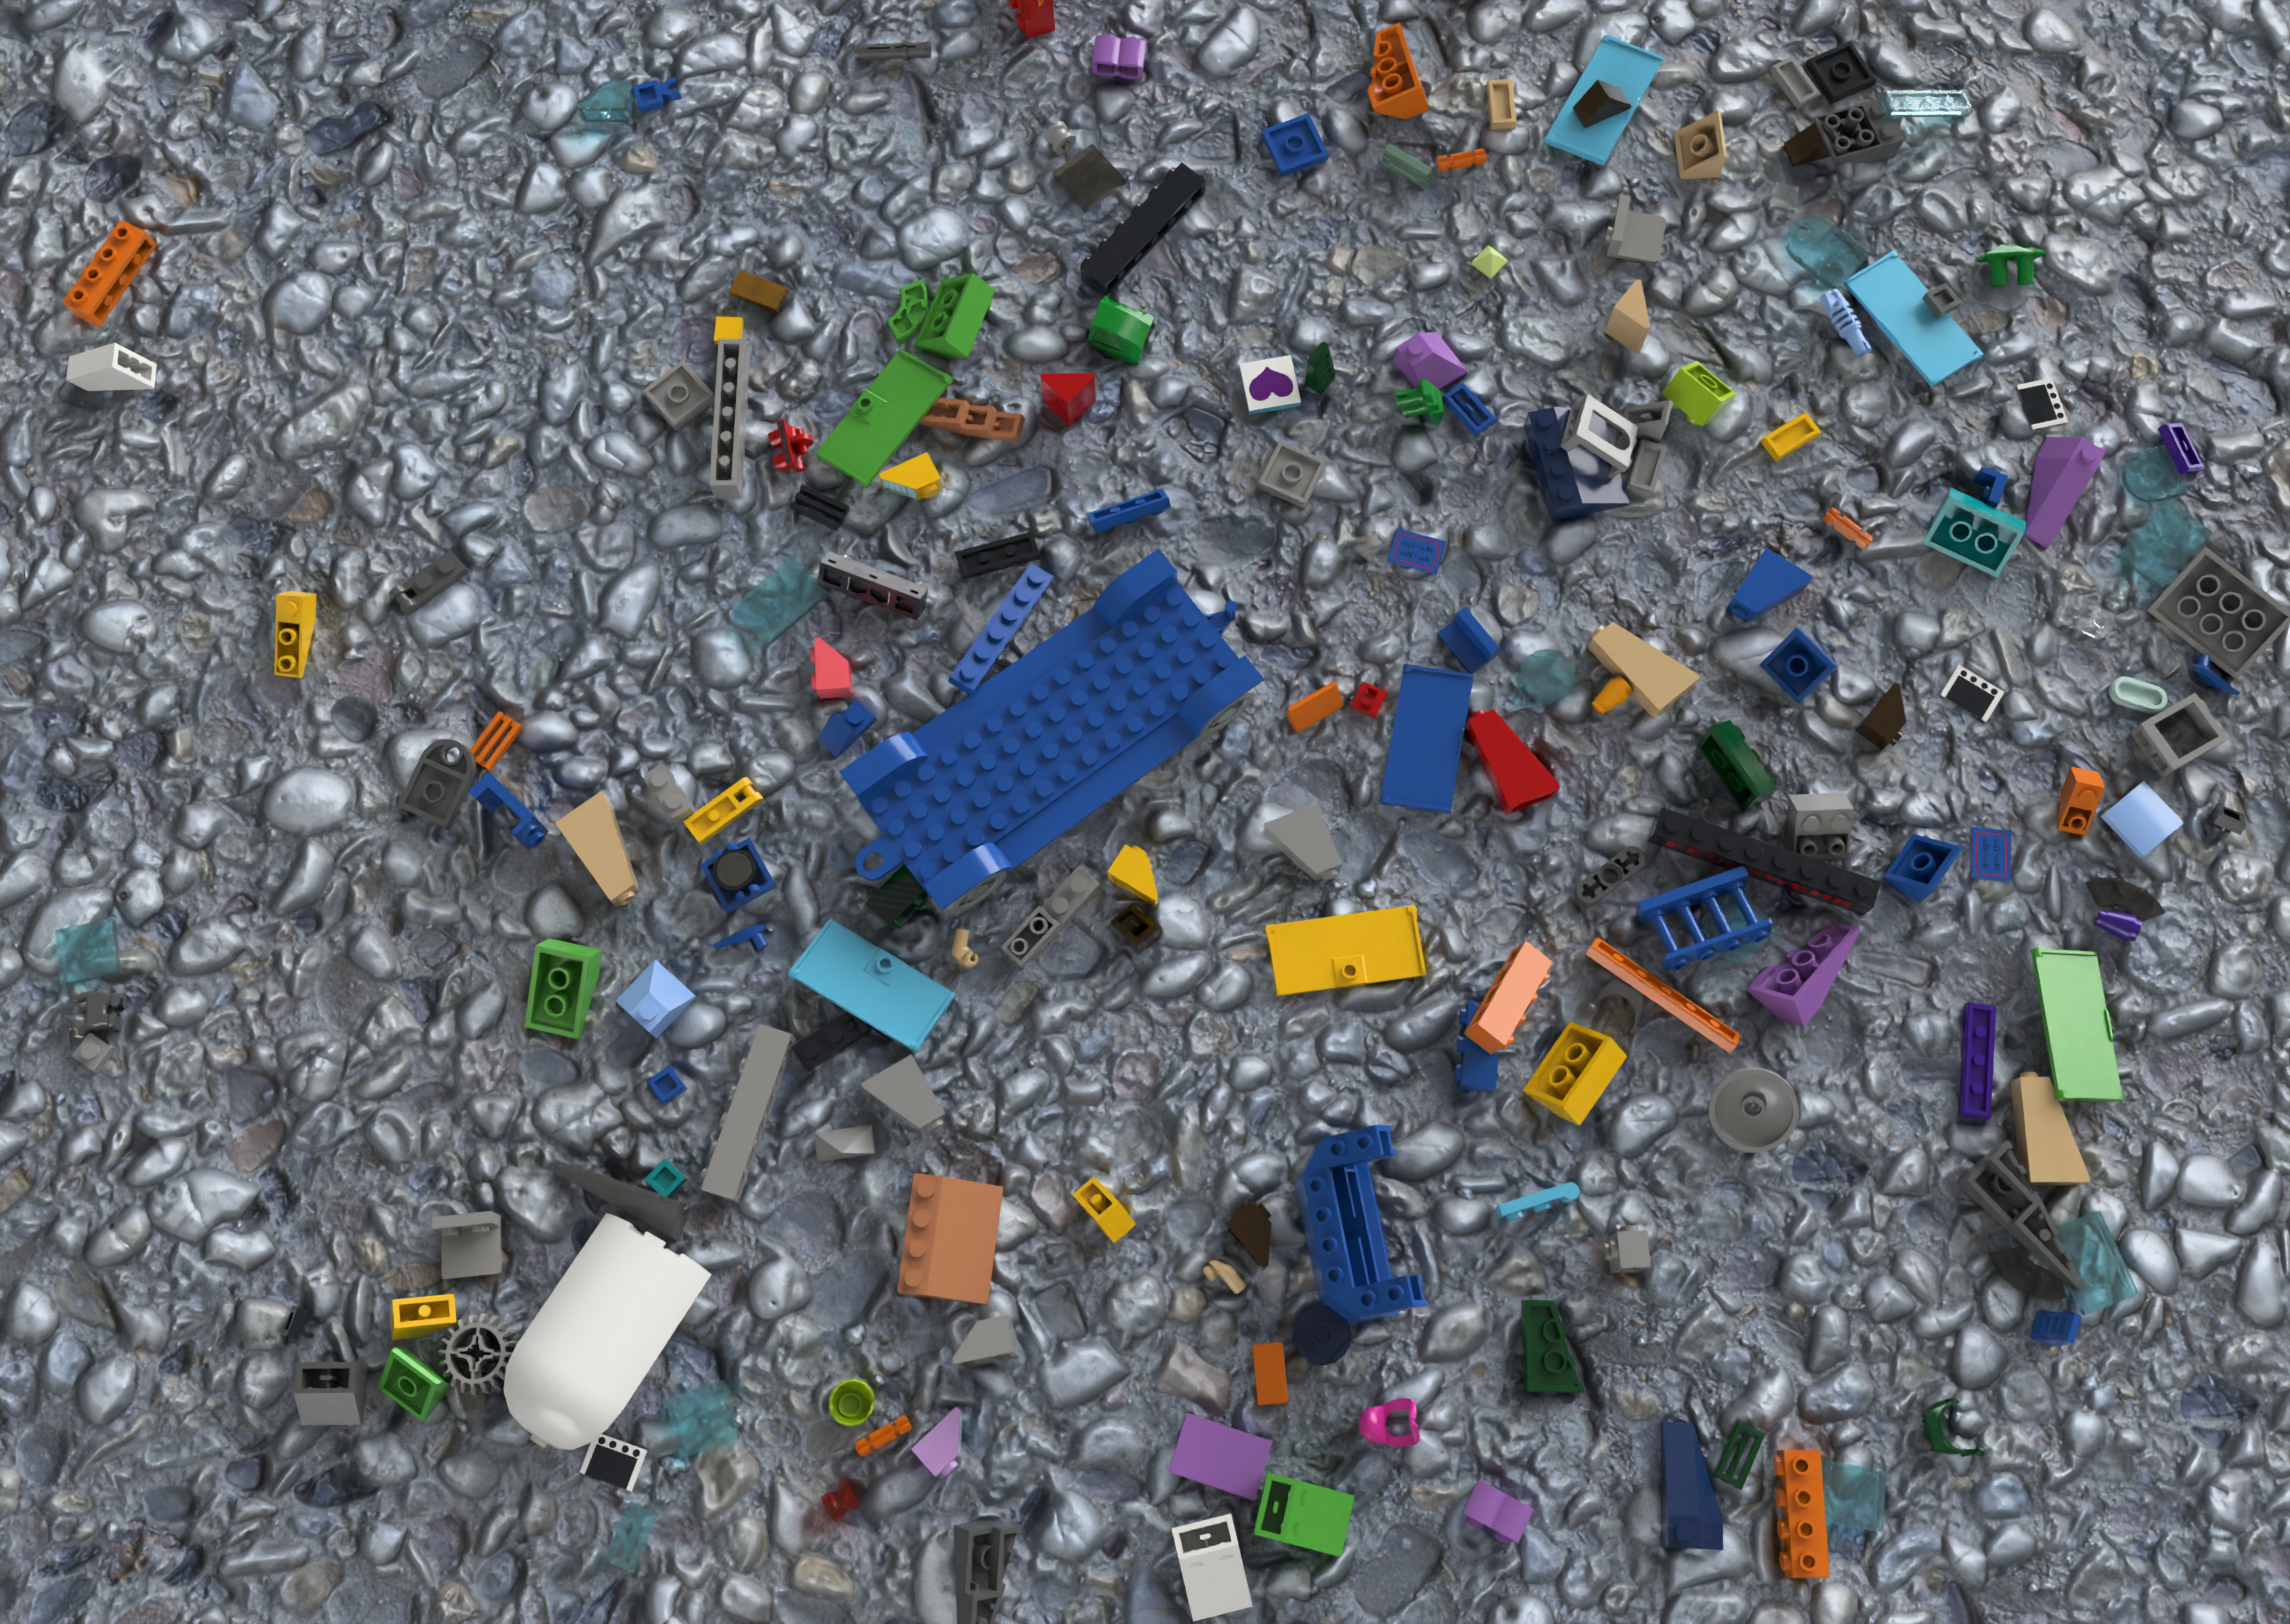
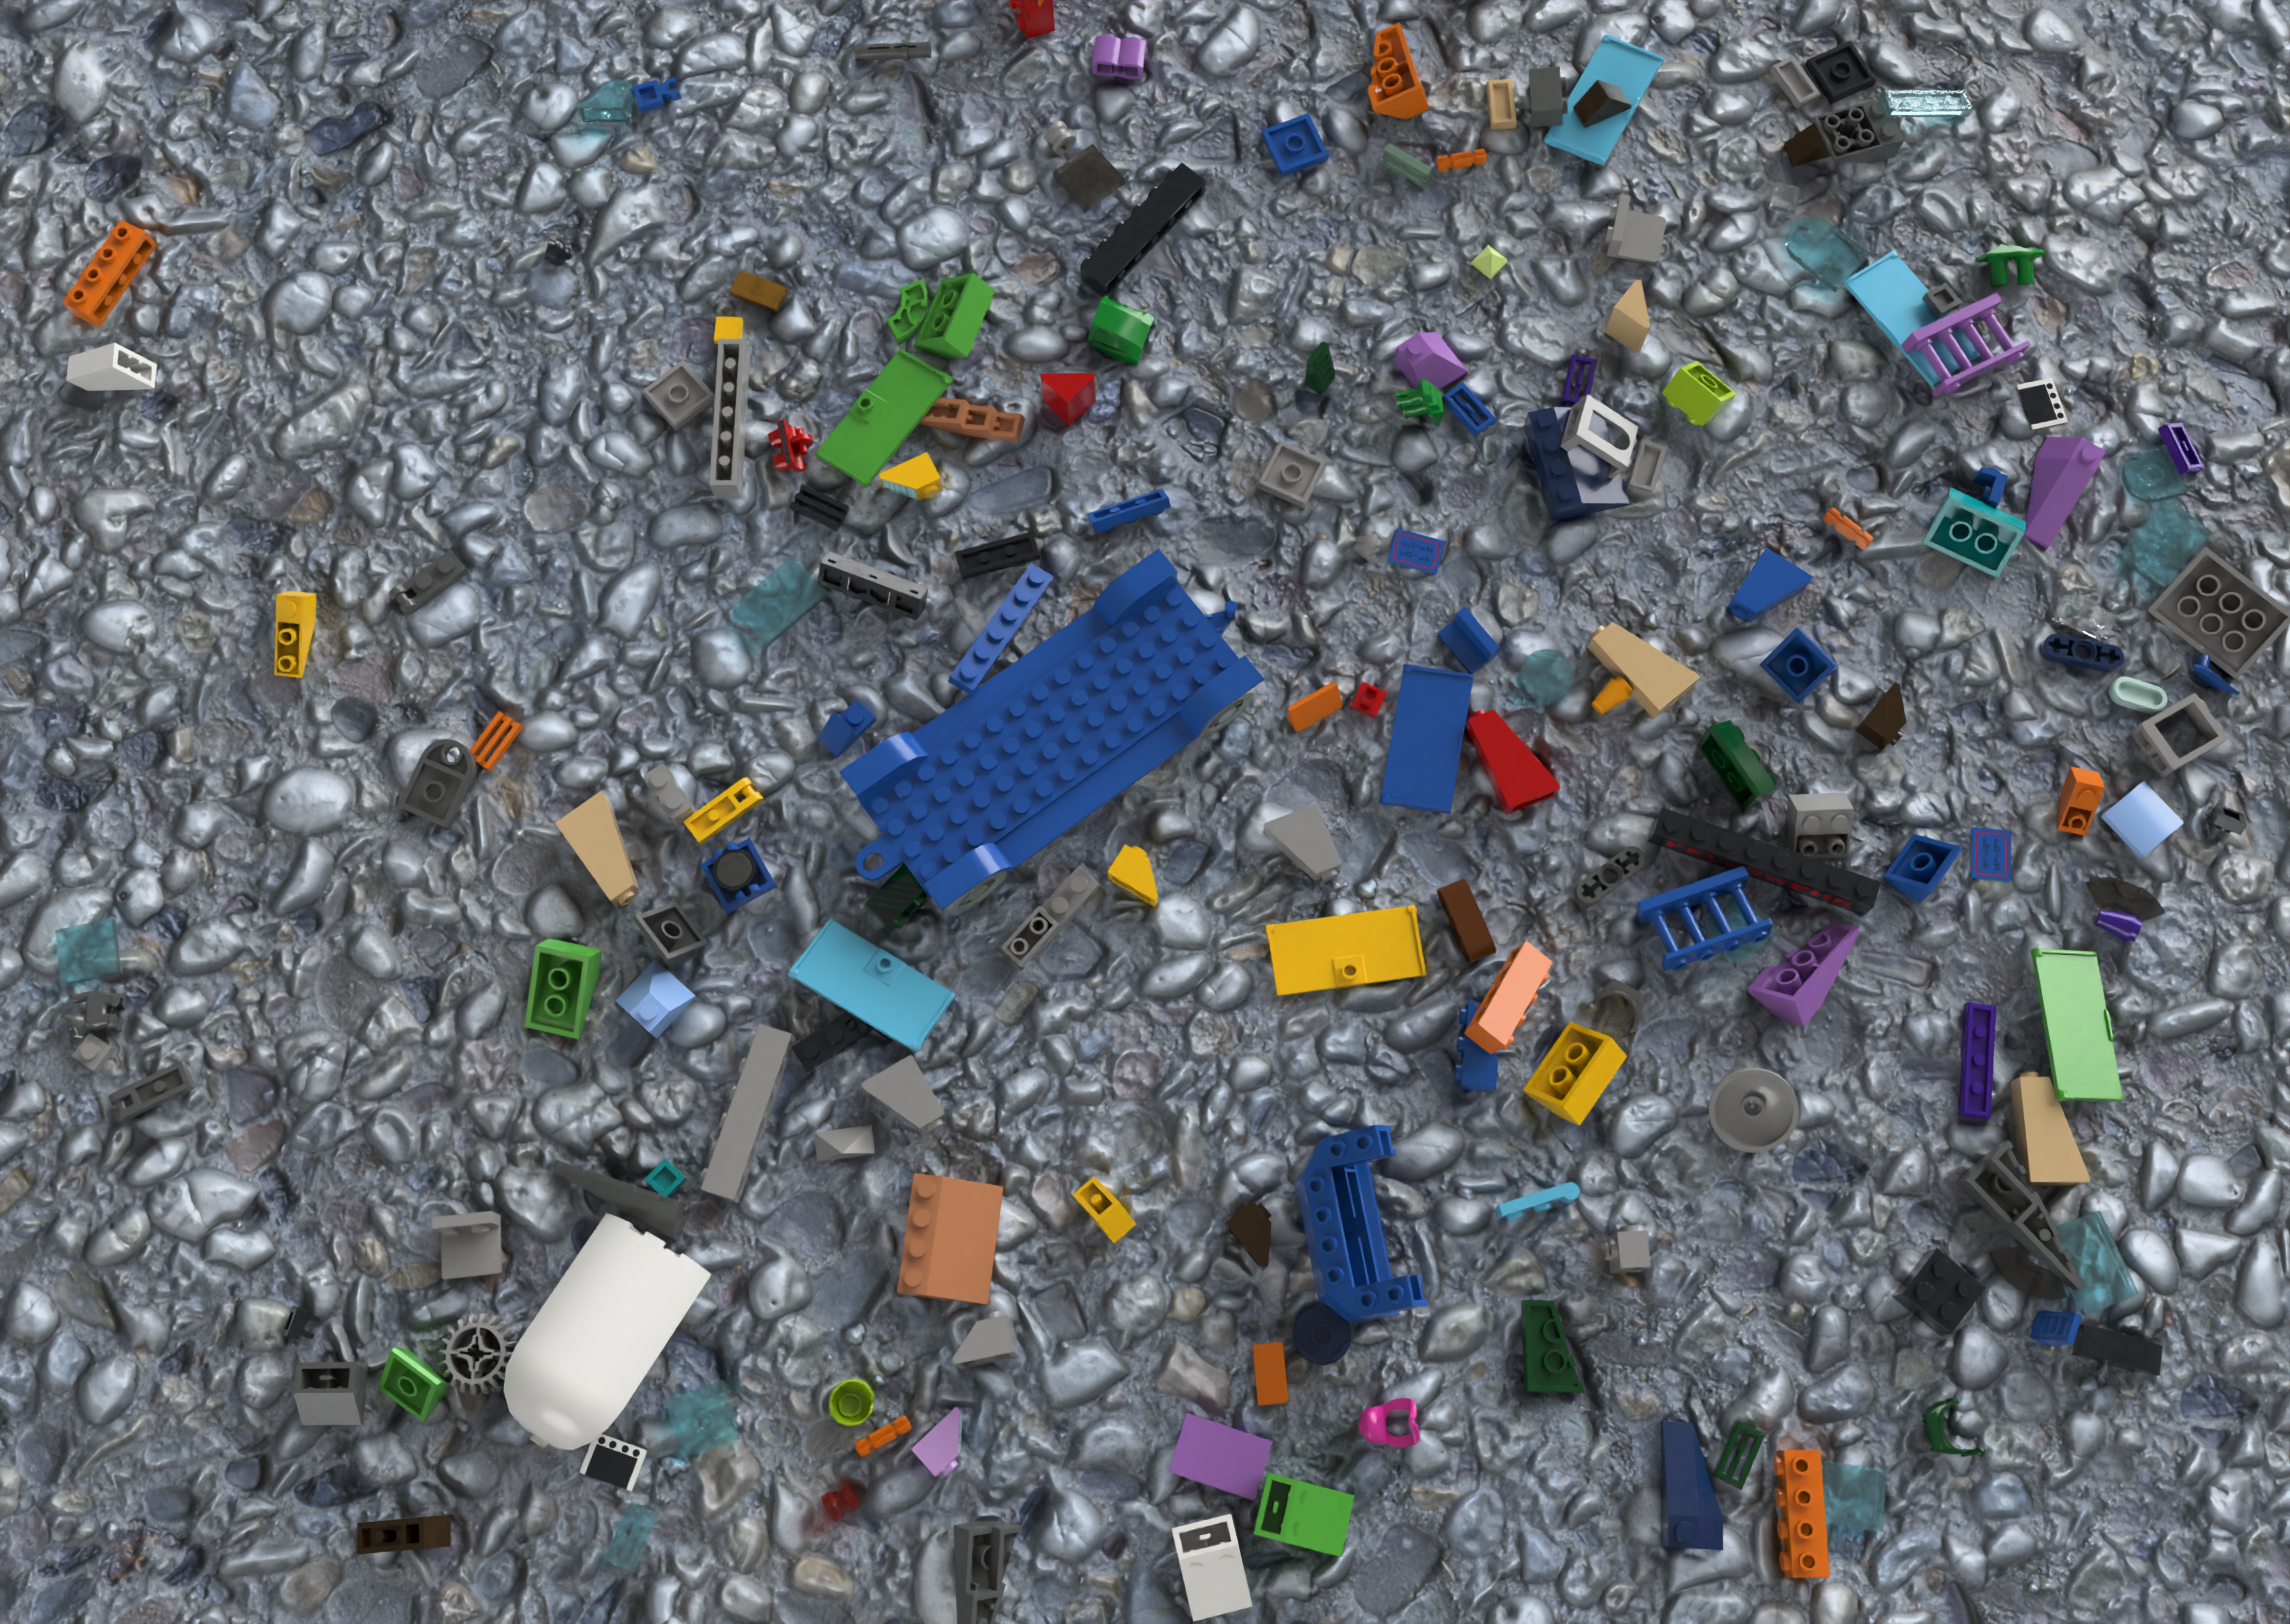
(152, 1091): none -> dark grey plate
(404, 1534): none -> dark brown slope
(421, 1316): yellow slope -> none
(493, 794): blue panel -> none
(557, 252): none -> black plate
(667, 1085): blue tile -> none
(671, 933): none -> dark grey slope
(753, 932): blue bar -> none
(832, 671): coral slope -> none
(961, 951): tan arm -> none
(1136, 929): dark brown slope -> none
(1226, 1272): tan arm -> none
(1269, 384): tile -> none
(1466, 921): none -> reddish brown beam
(1497, 1511): medium lavender brick -> none
(1546, 96): none -> dark grey brick
(1582, 360): none -> dark purple tile
(1650, 419): light grey slope -> none
(1663, 995): orange tile -> none
(1701, 148): tan slope -> none
(1790, 437): yellow tile -> none
(1845, 322): light blue hinge -> none
(1939, 1292): none -> black brick
(1964, 321): none -> medium lavender fence
(1972, 693): black sticker -> none
(2093, 648): none -> dark blue beam
(2117, 1349): none -> black slope

